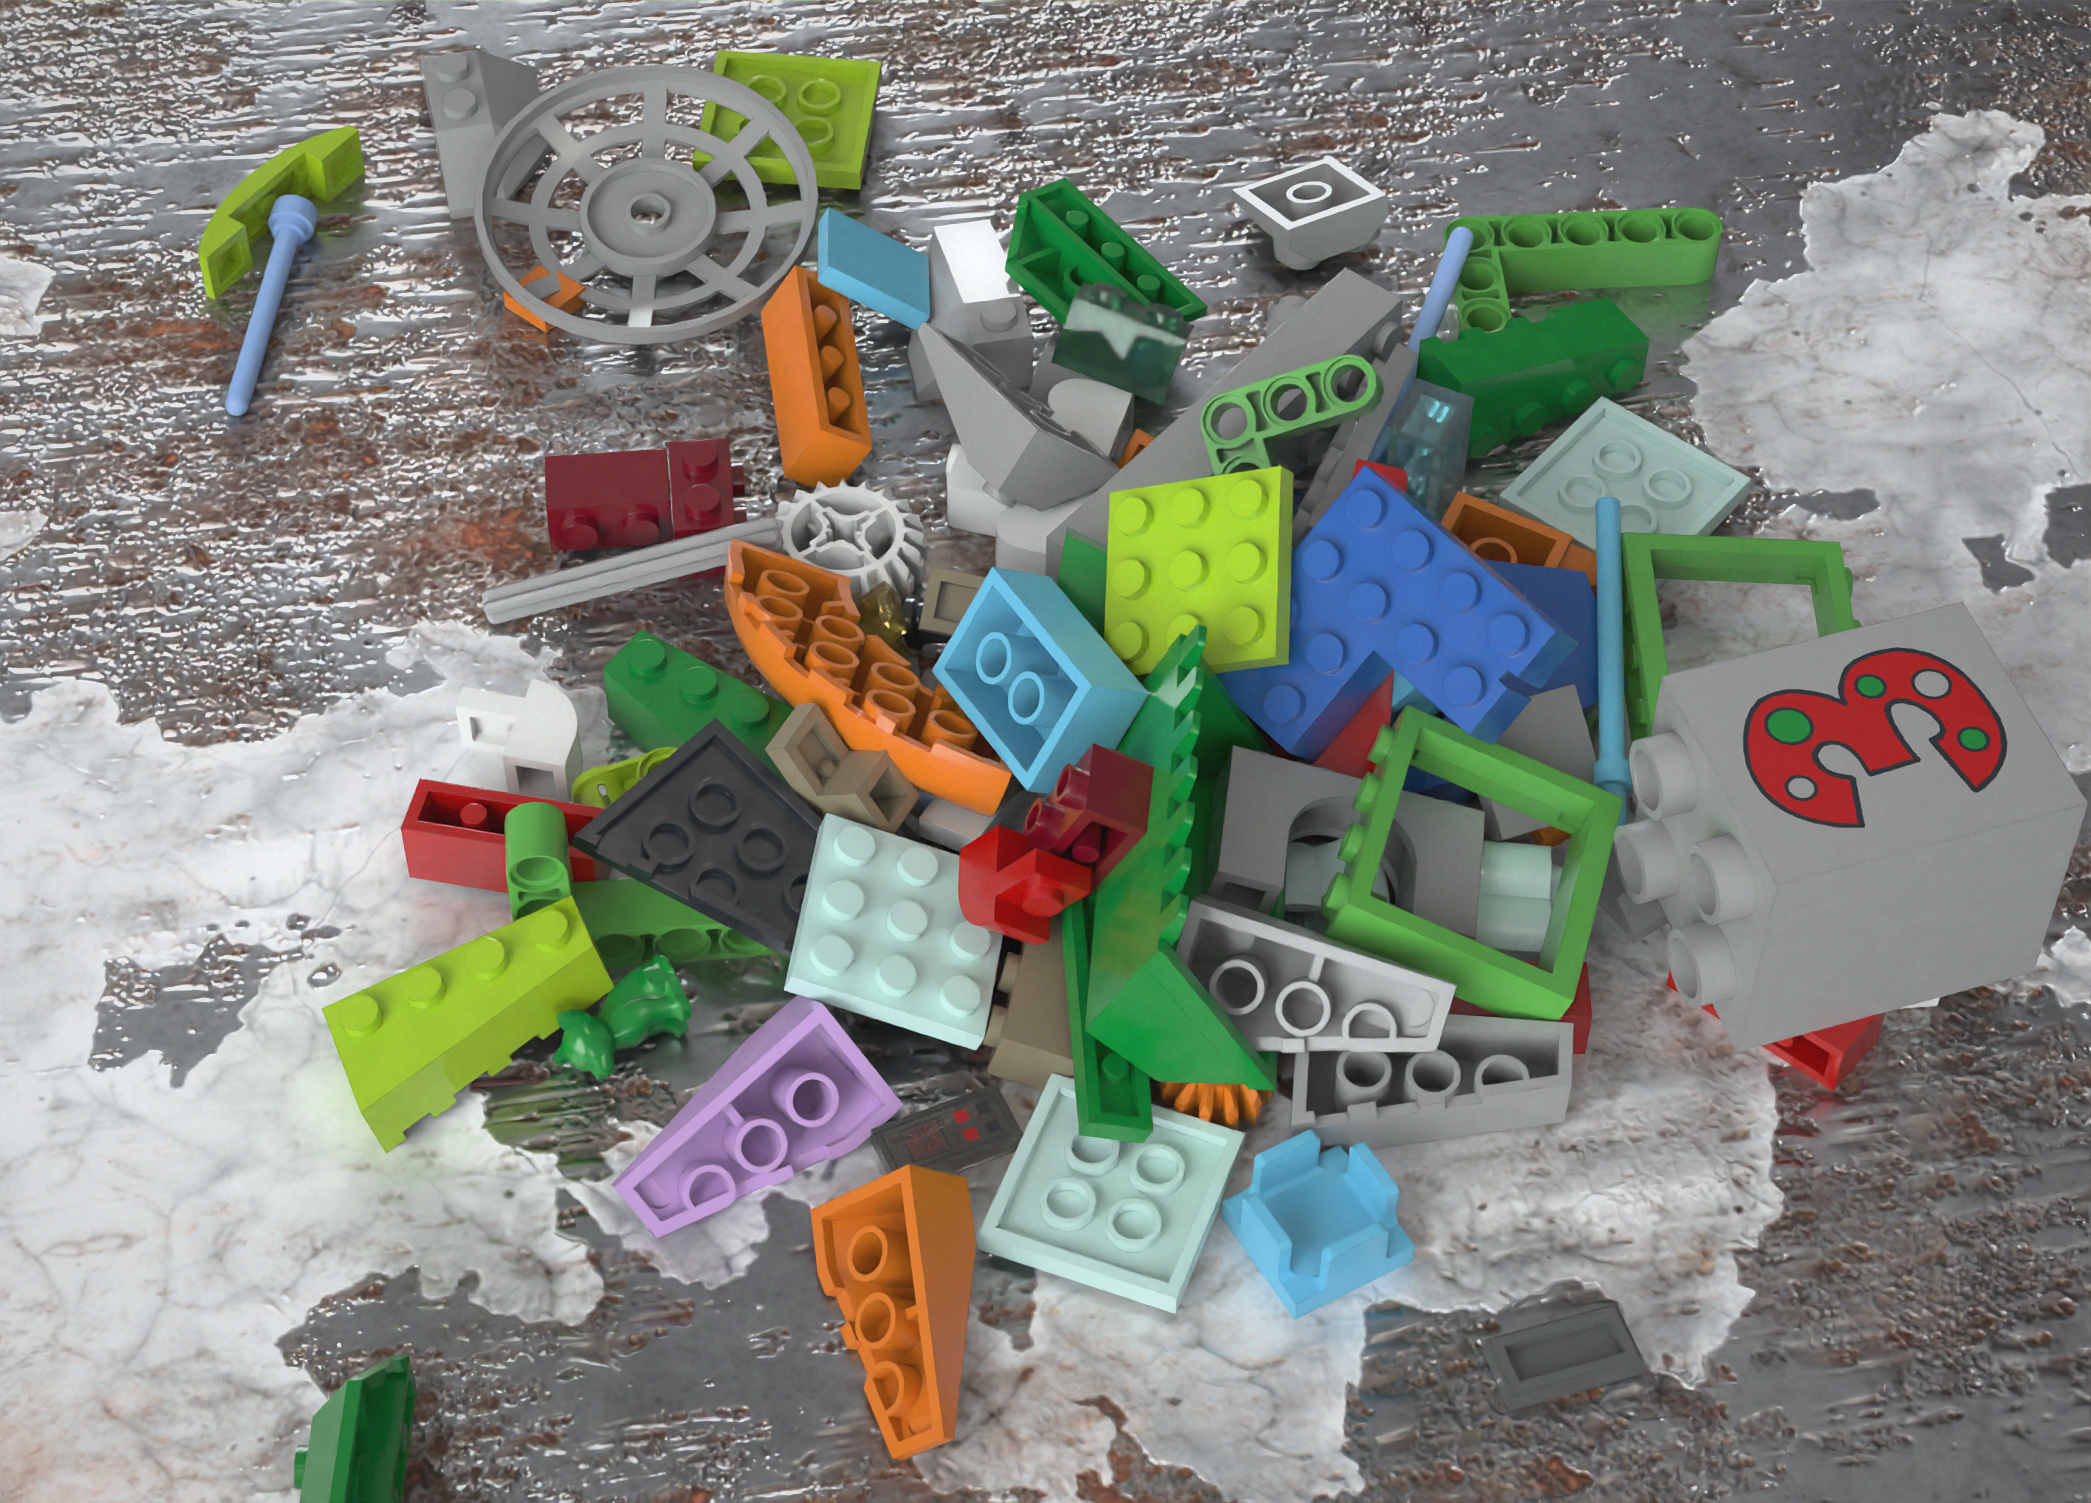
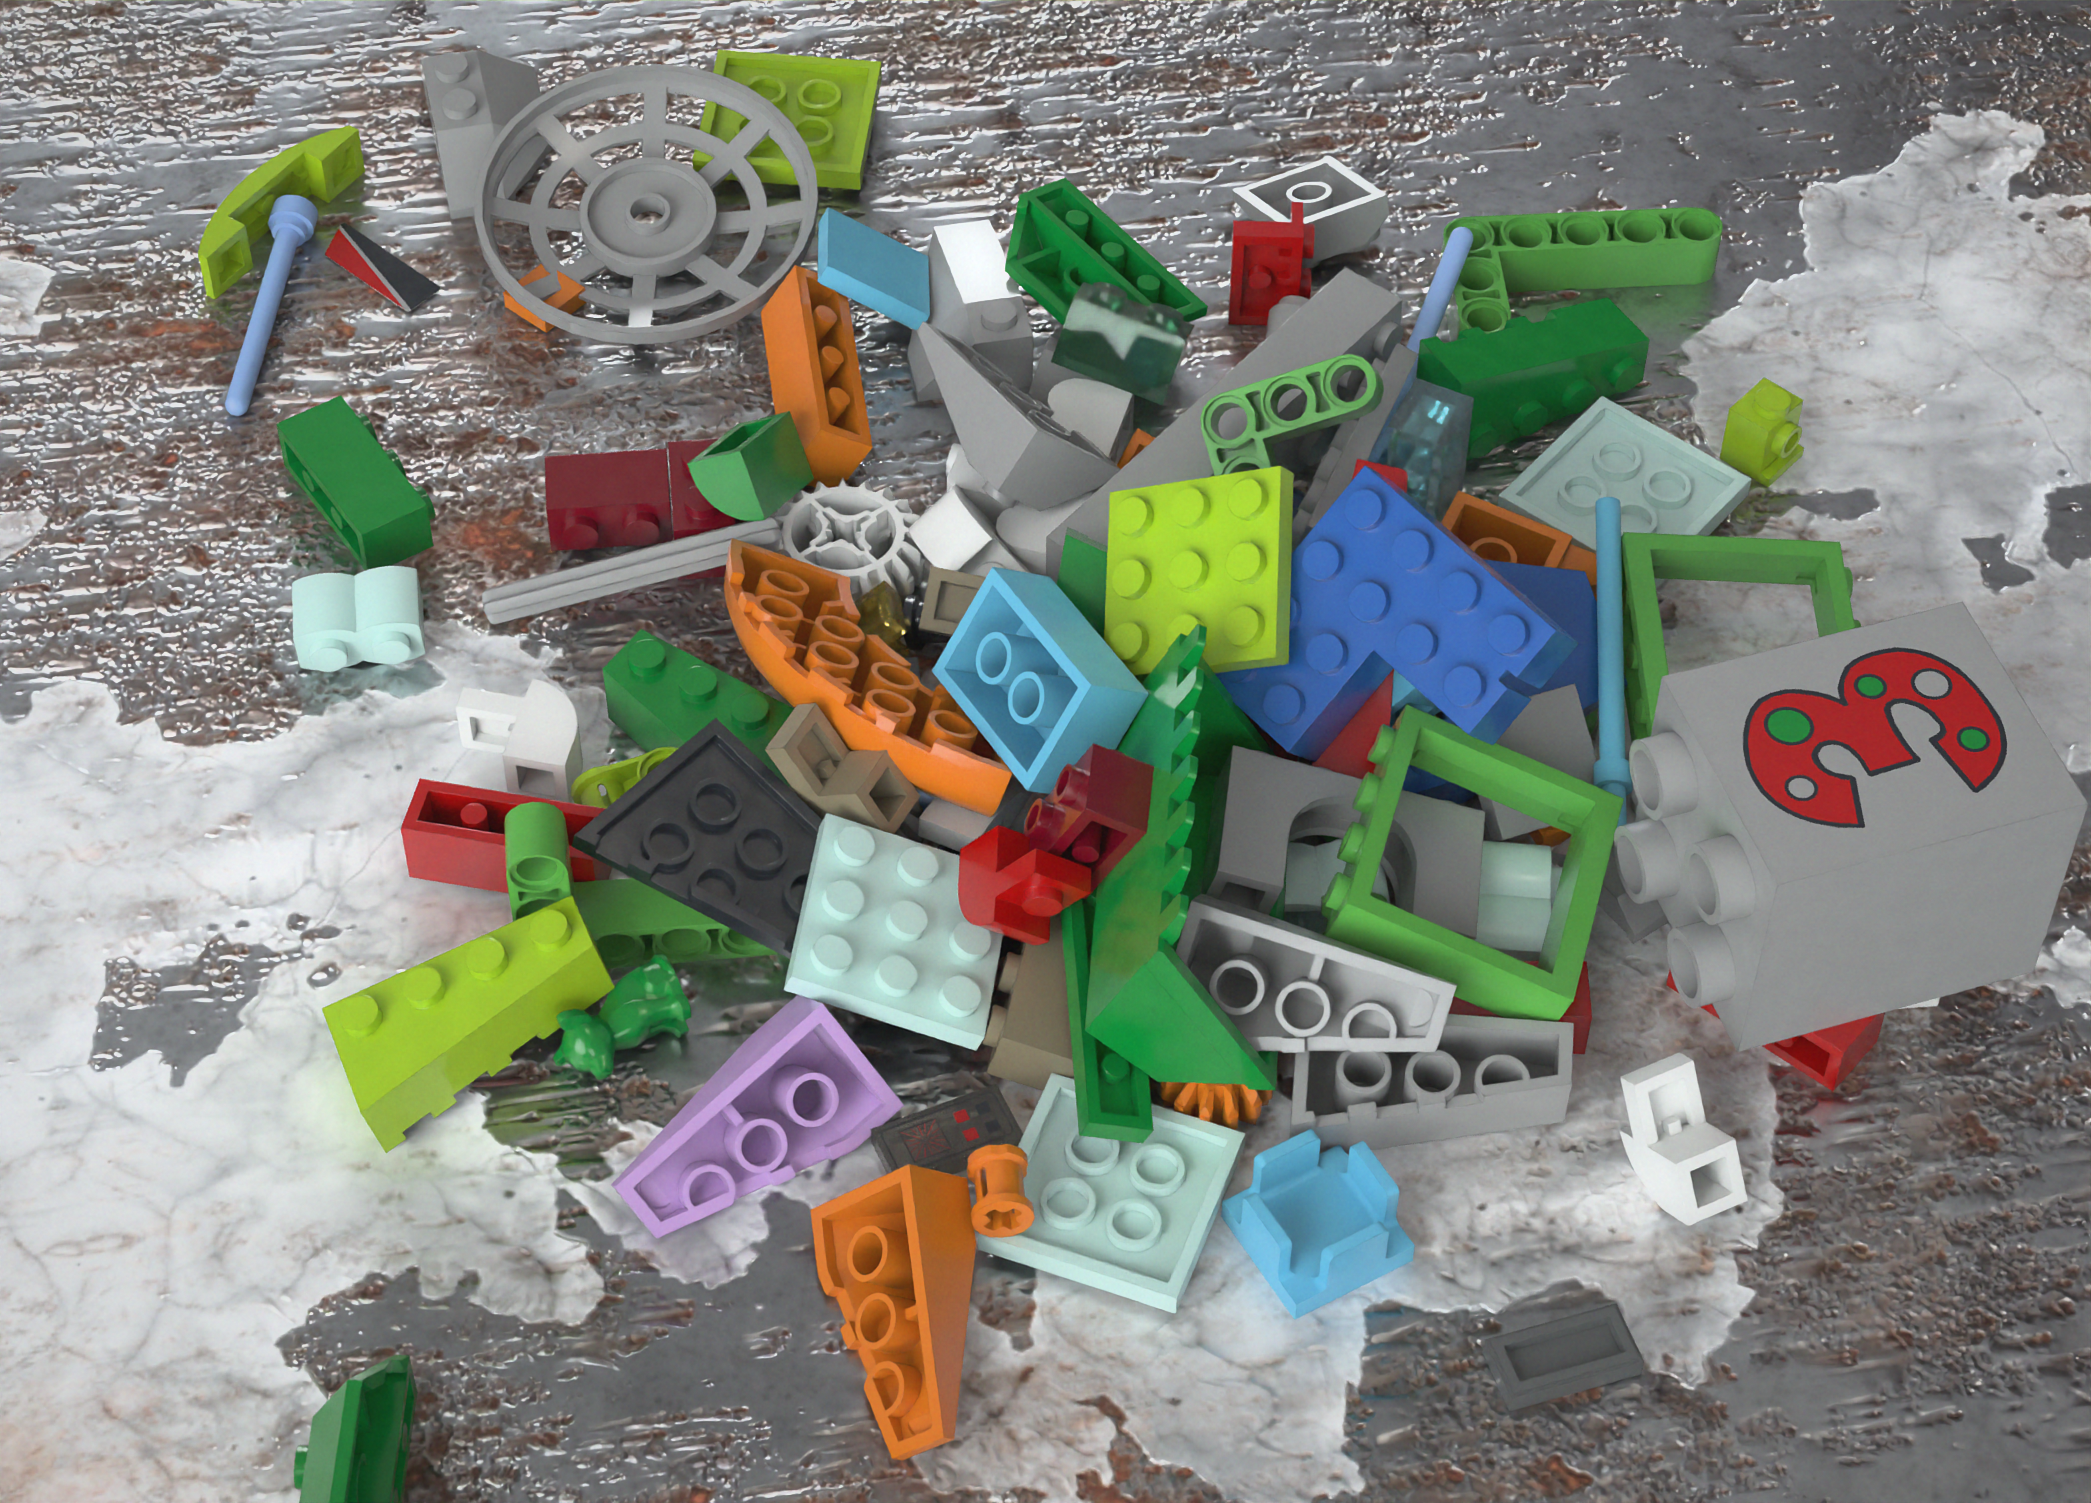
(356, 484): none -> green brick
(358, 618): none -> light aqua brick
(379, 268): none -> sticker
(753, 468): none -> green brick
(961, 537): none -> white brick
(999, 1190): none -> orange bush
(1268, 265): none -> red bracket
(1673, 1149): none -> white brick
(1763, 432): none -> lime brick

